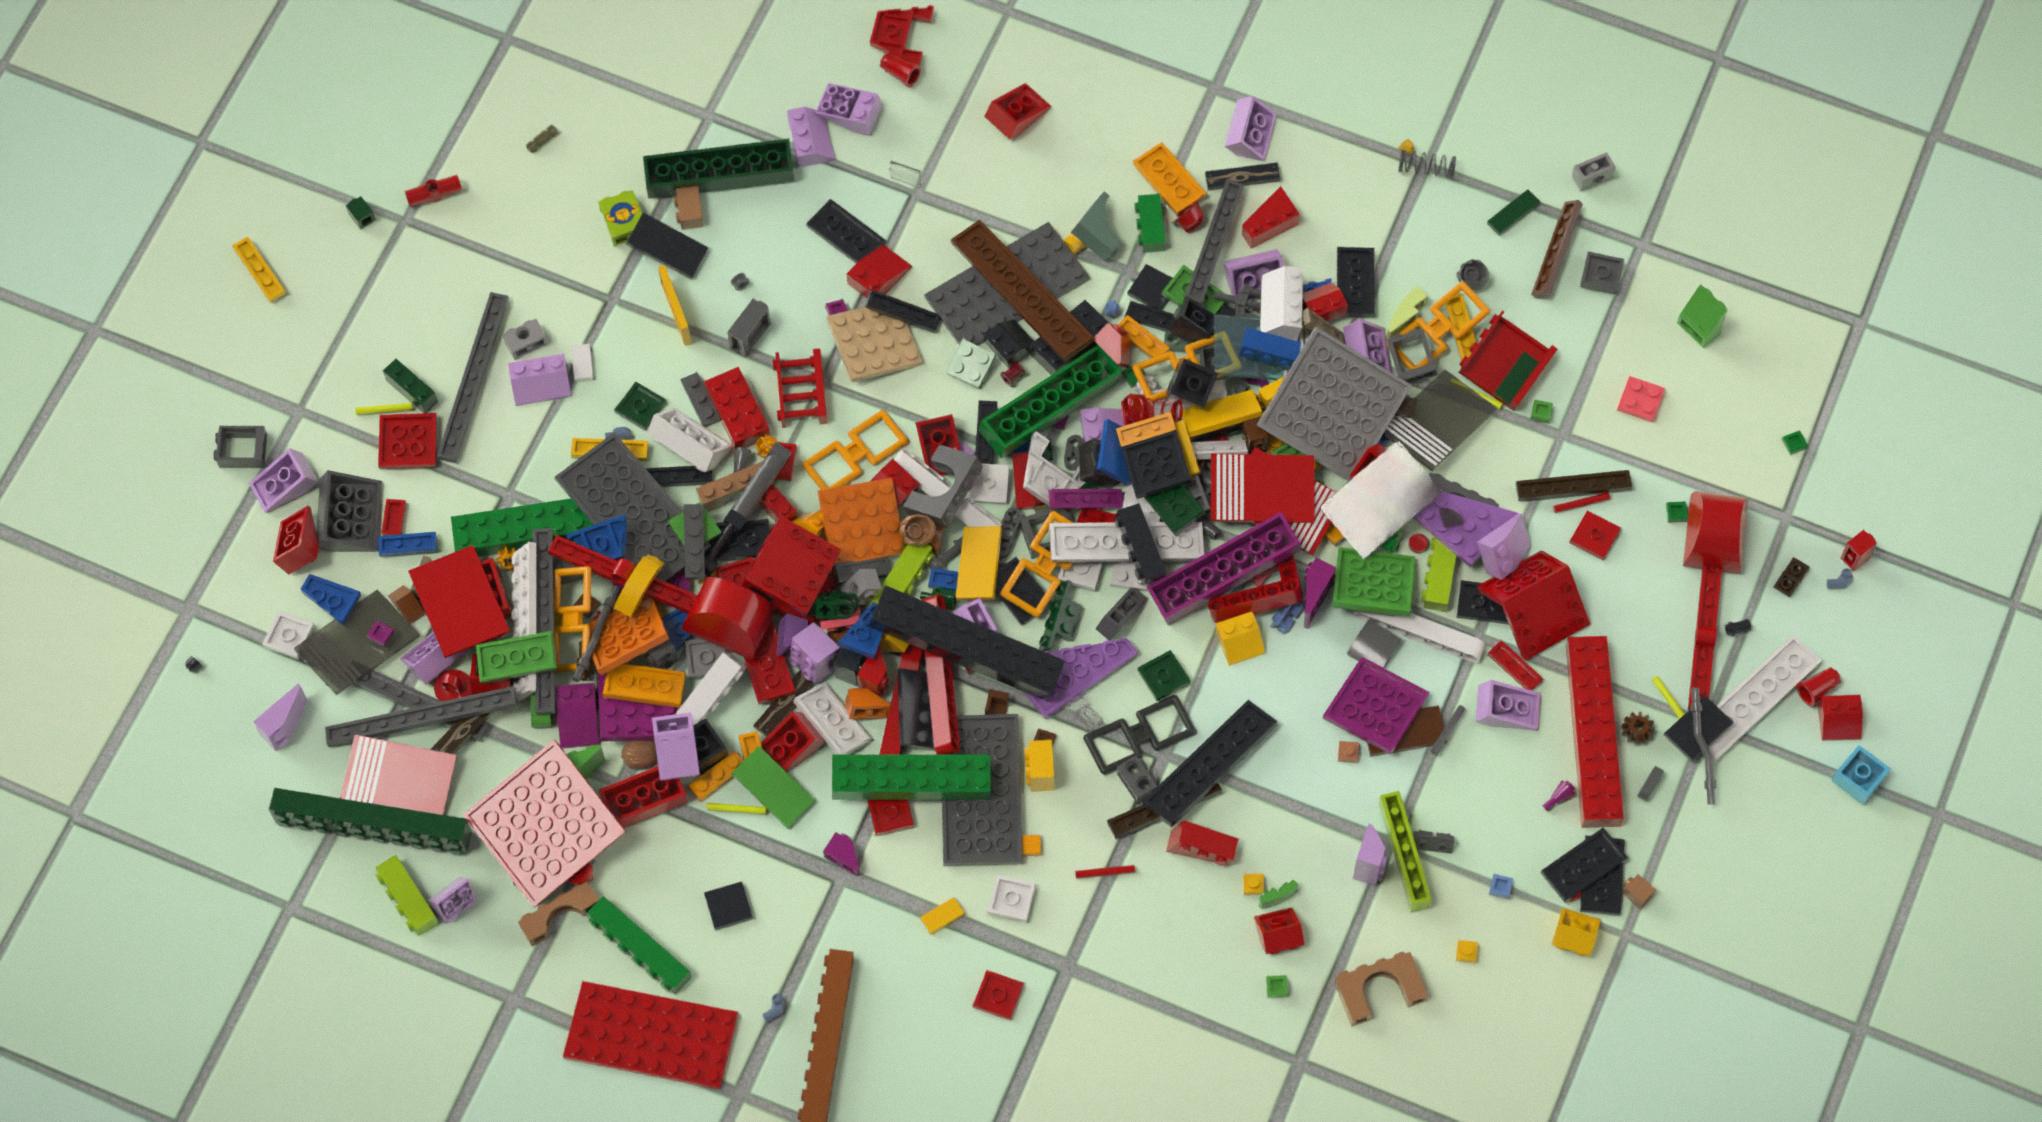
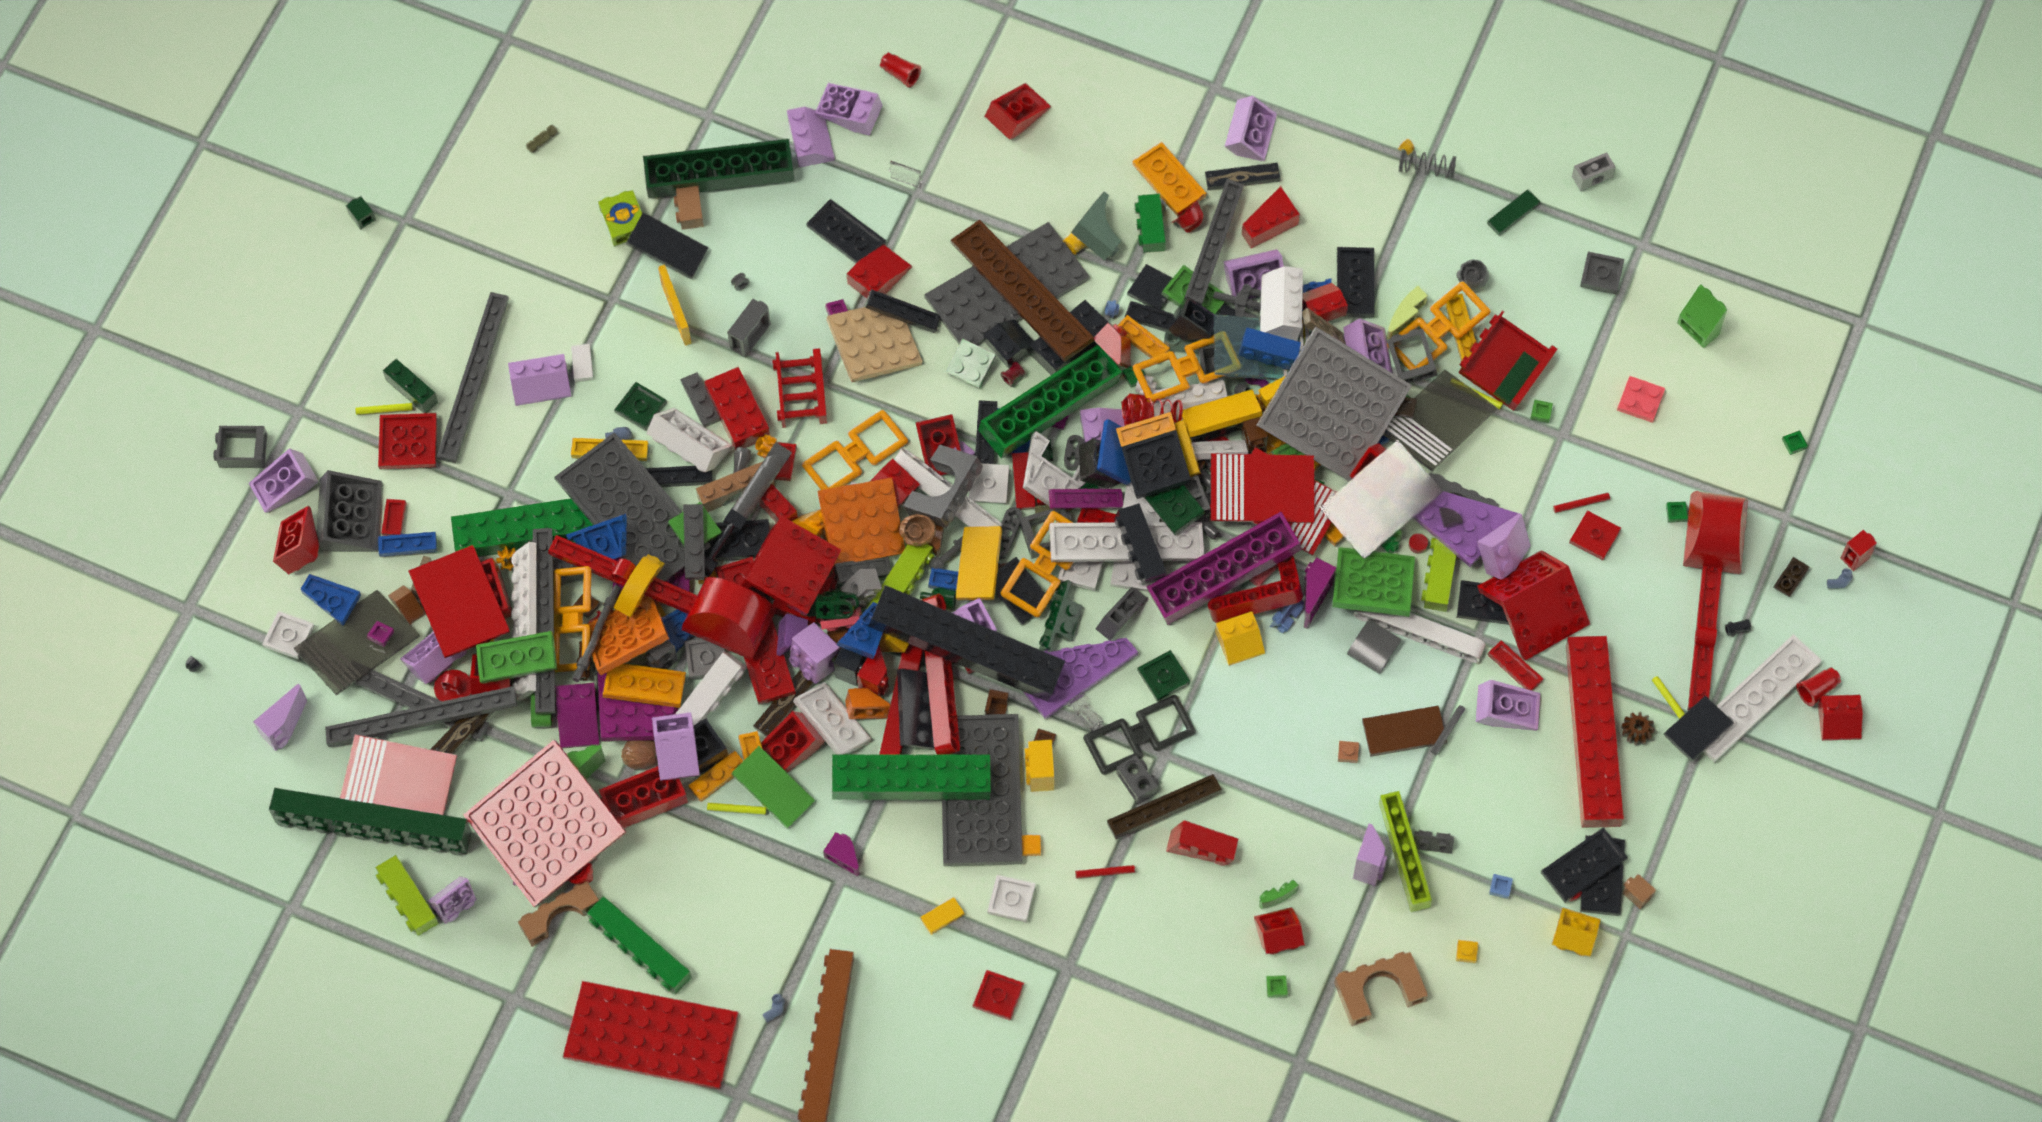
(258, 269): yellow plate -> none
(443, 187): red piece -> none
(519, 347): light grey brick -> none
(728, 905): black tile -> none
(890, 815): red plate -> none
(893, 28): red wing -> none
(1191, 383): black brick -> none
(1209, 763): black plate -> none
(1253, 884): yellow plate -> none
(1376, 705): magenta plate -> none
(1557, 249): reddish brown plate -> none
(1561, 793): magenta cone -> none
(1573, 485): dark brown plate -> none
(1650, 783): dark grey beam -> none
(1710, 783): dark grey bar -> none
(1861, 774): medium azure brick -> none

